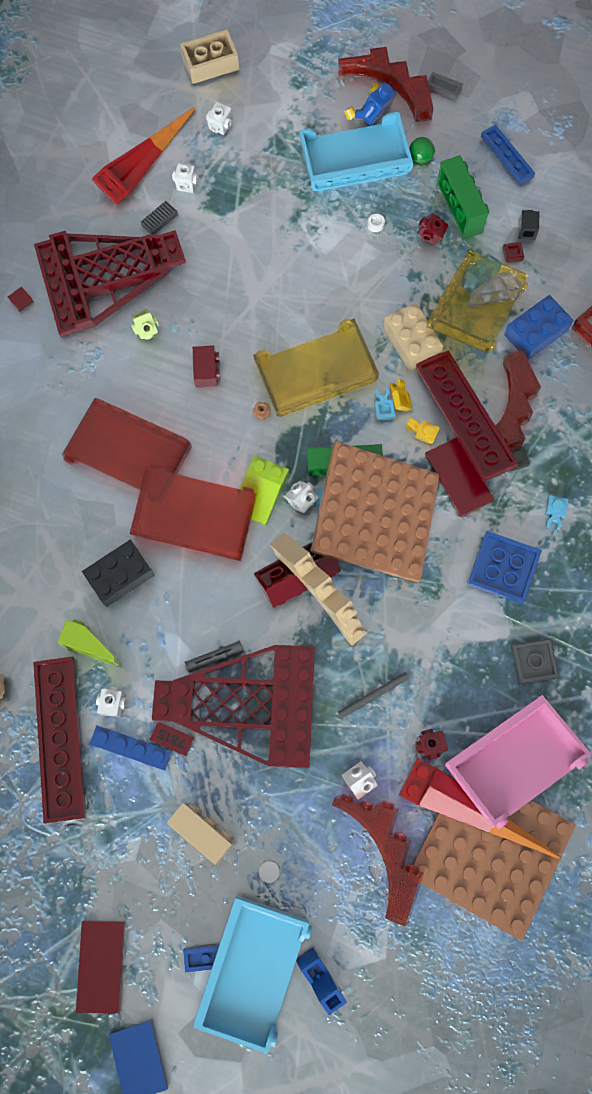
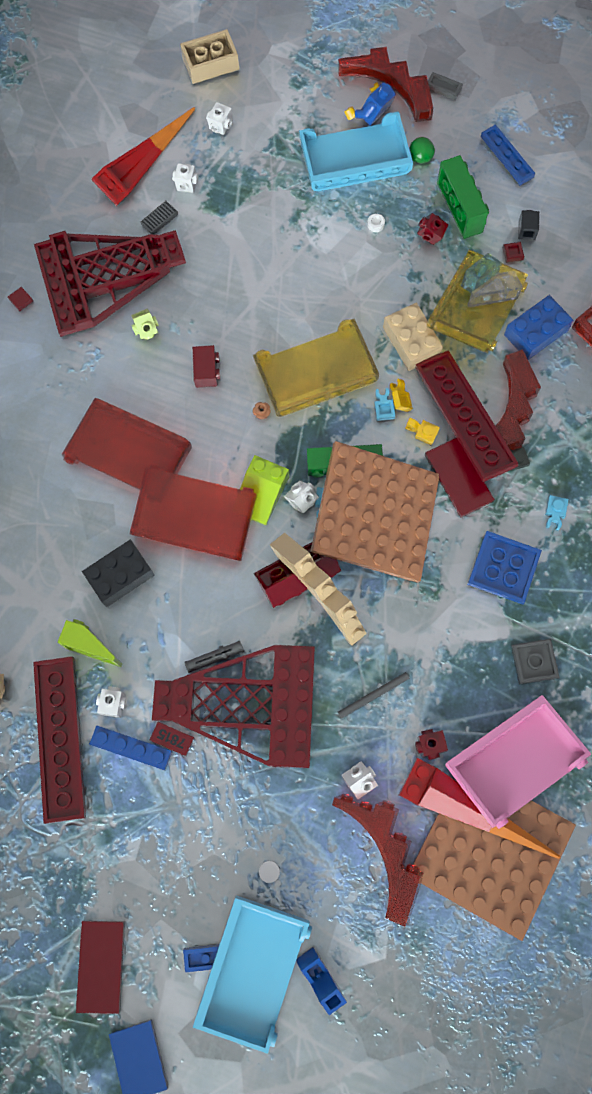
(201, 832): tan brick -> none

